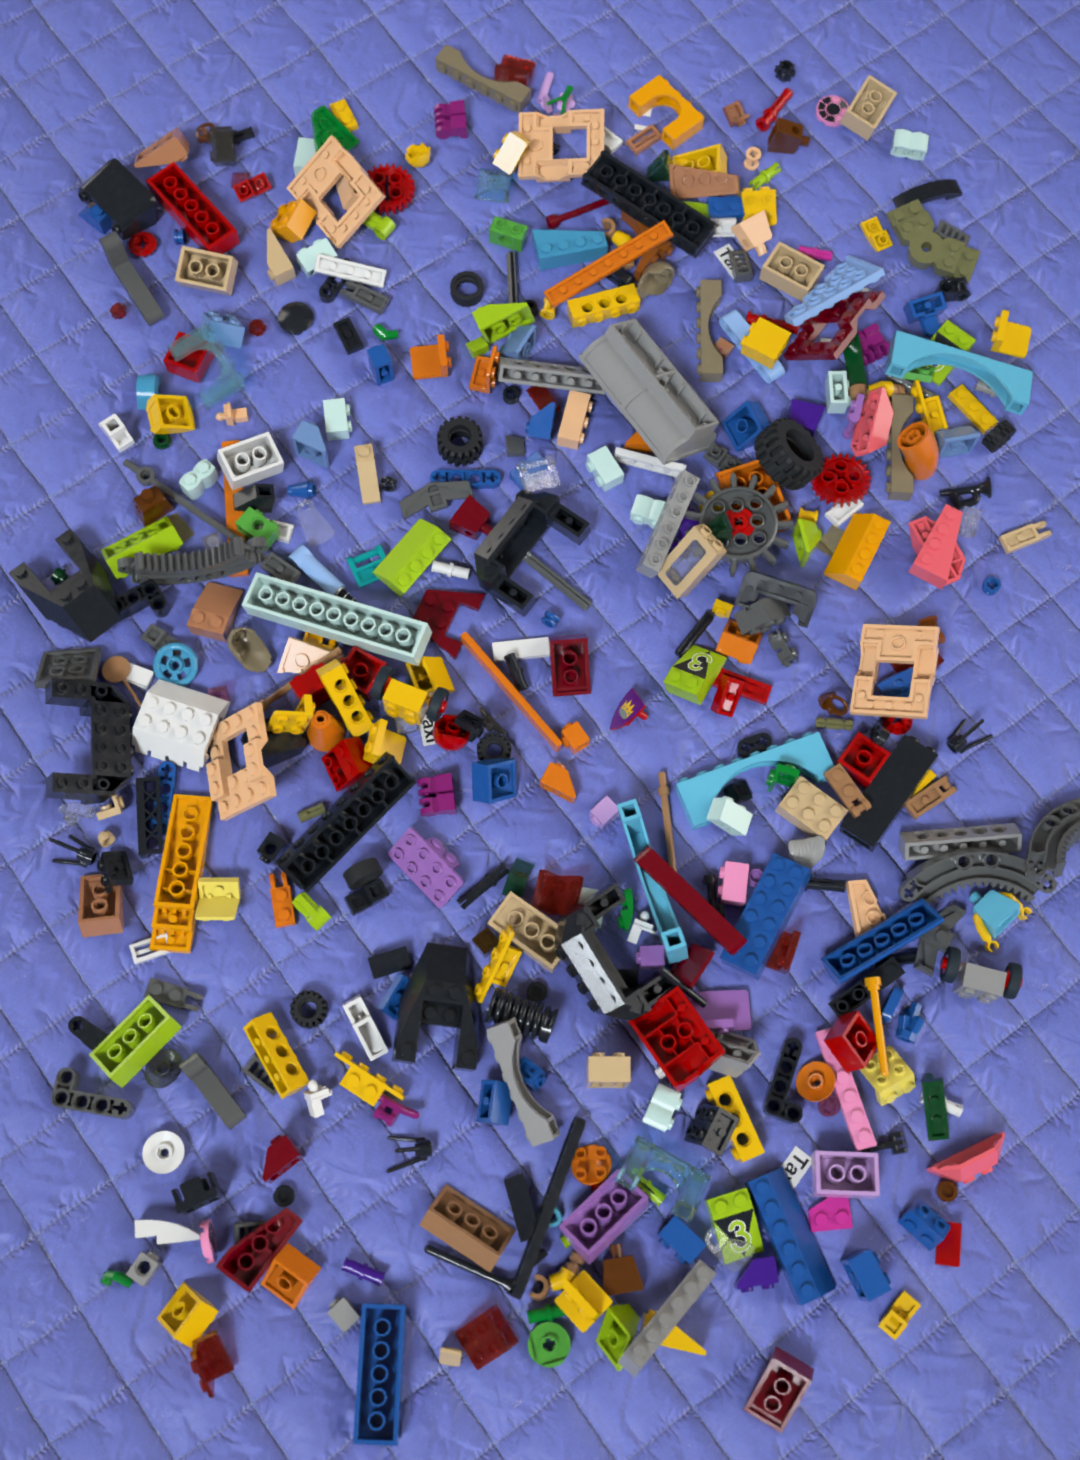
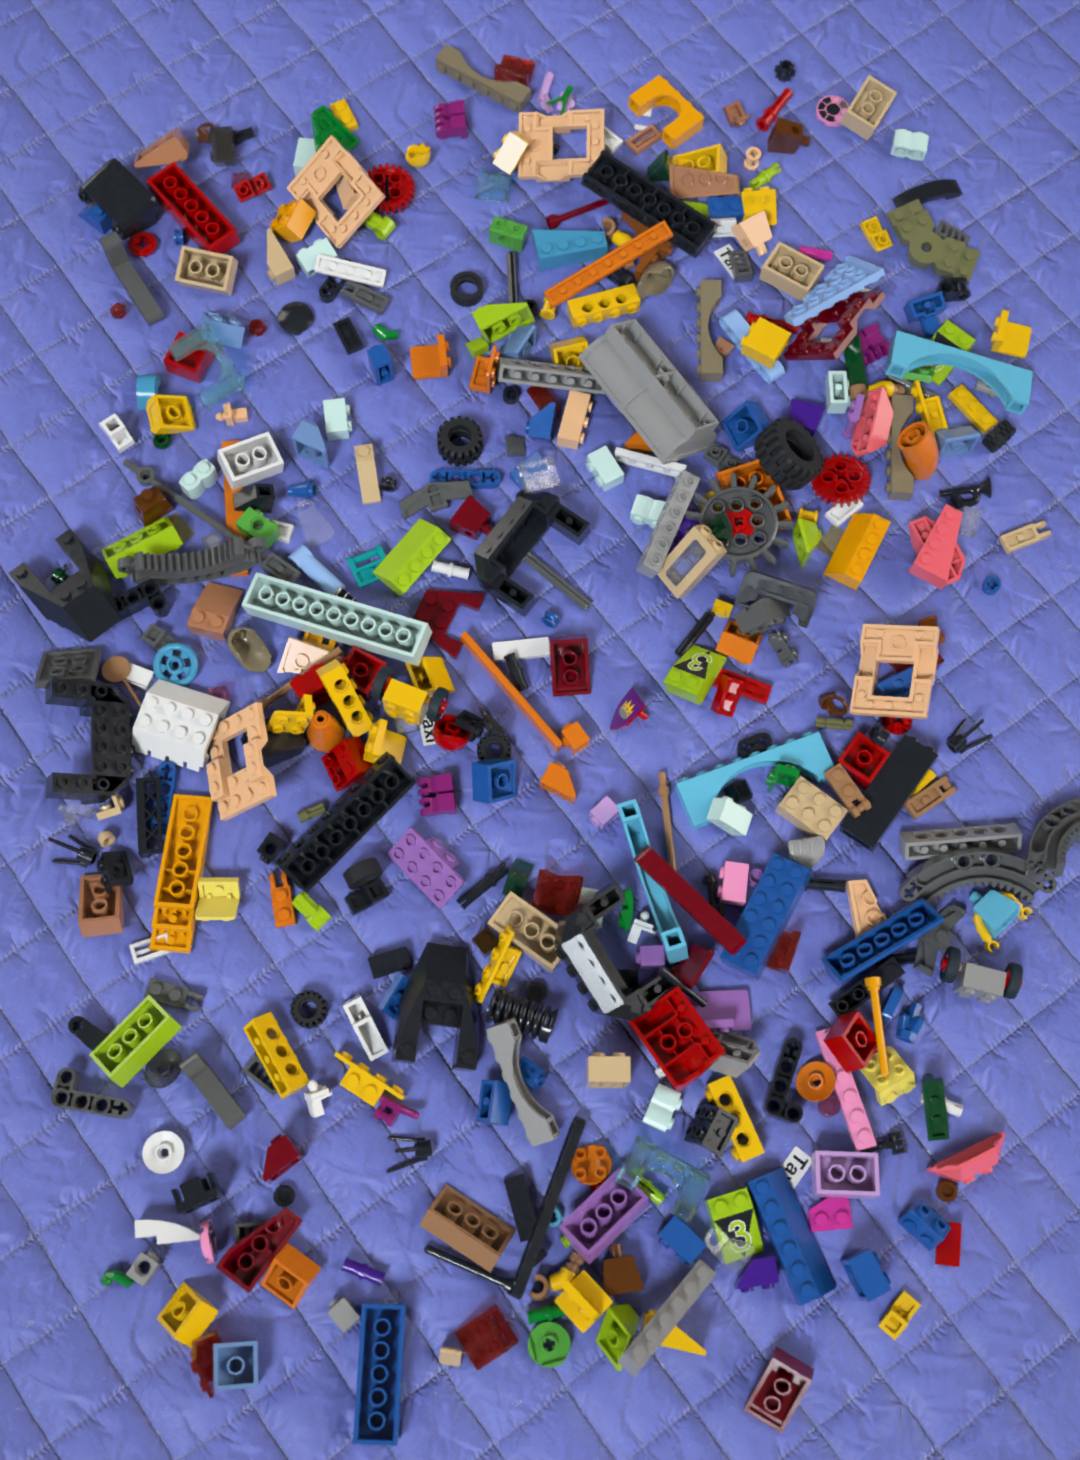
(235, 1365): none -> medium blue slope
(567, 351): none -> yellow slope

